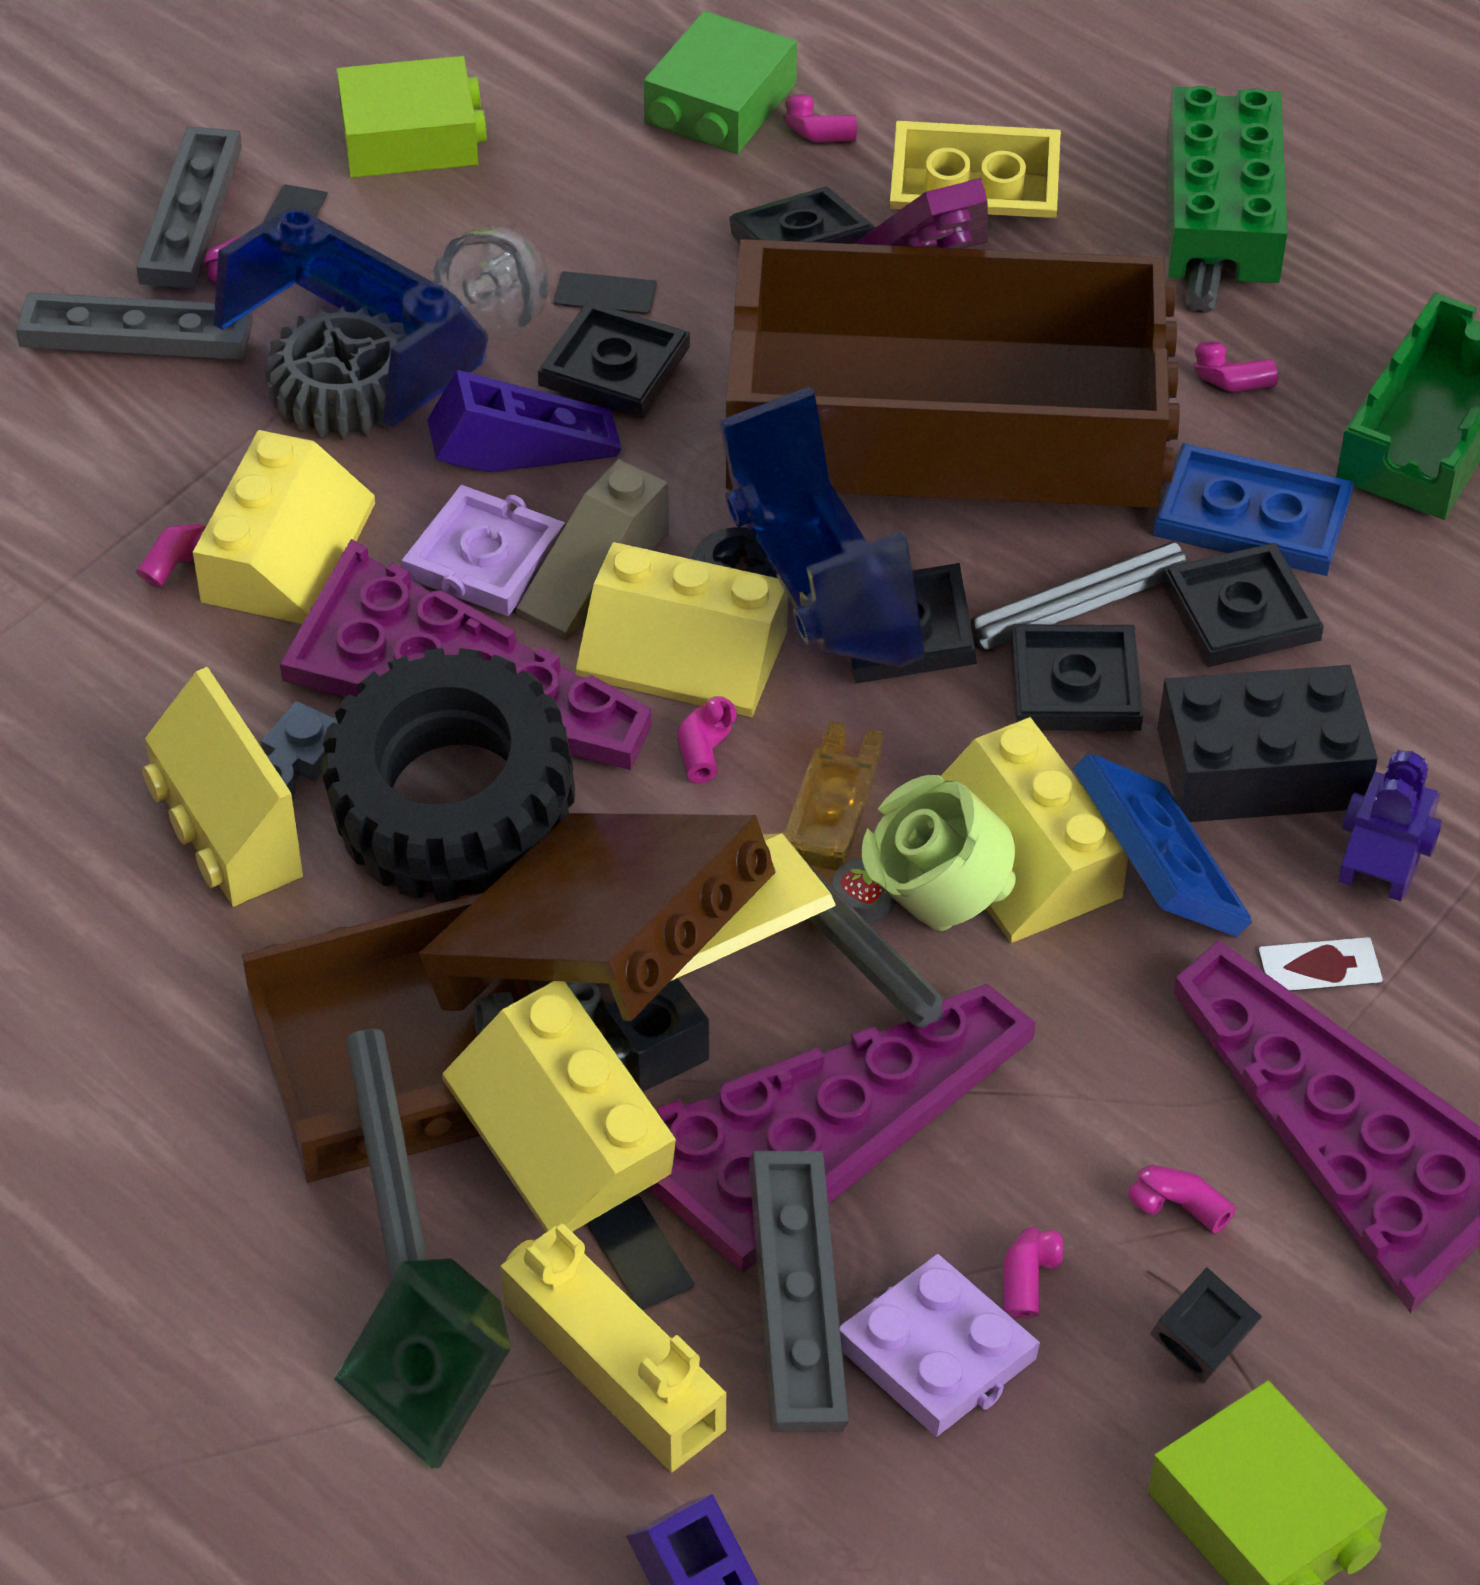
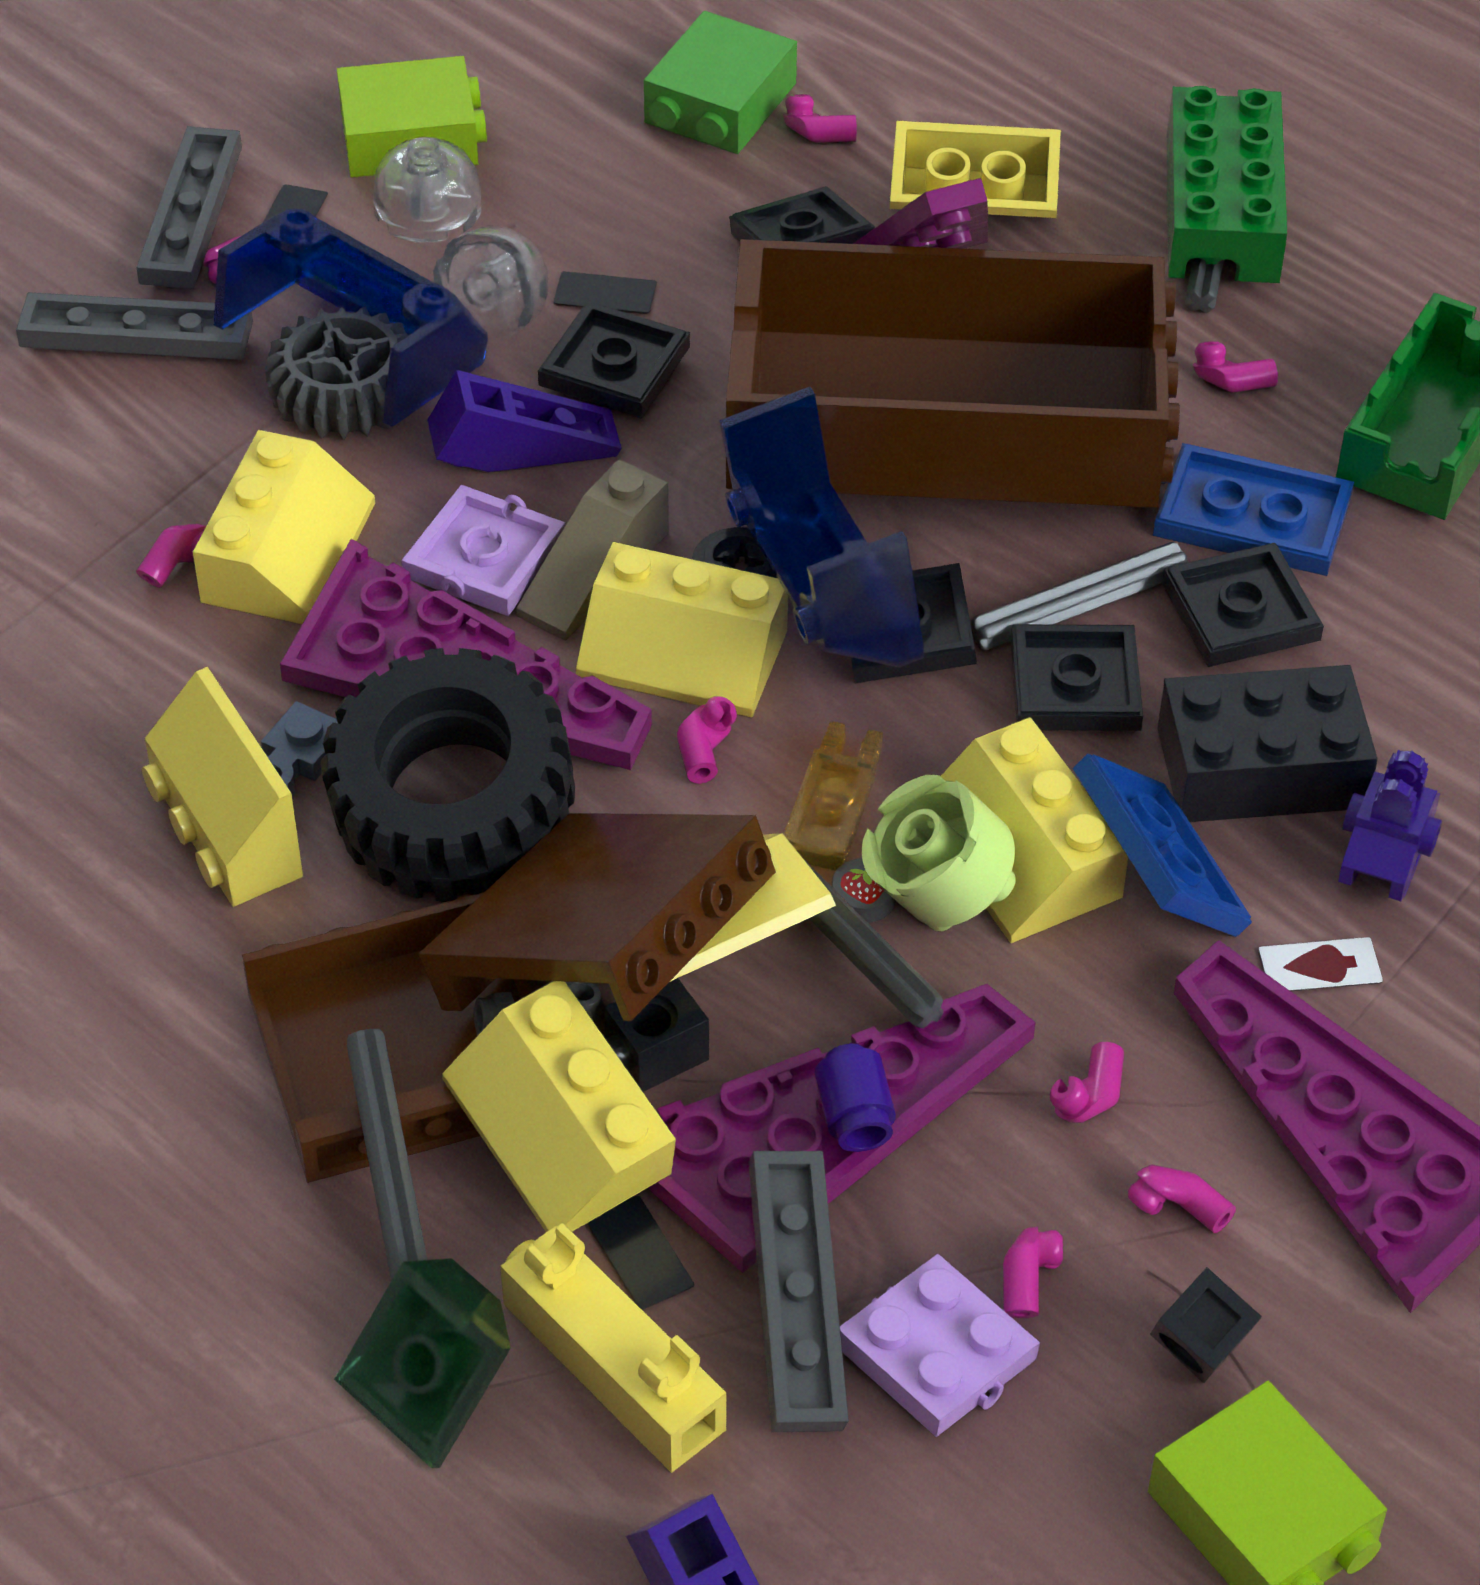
(426, 190): none -> clear cylinder
(855, 1097): none -> dark purple brick
(1095, 1093): none -> dark pink arm

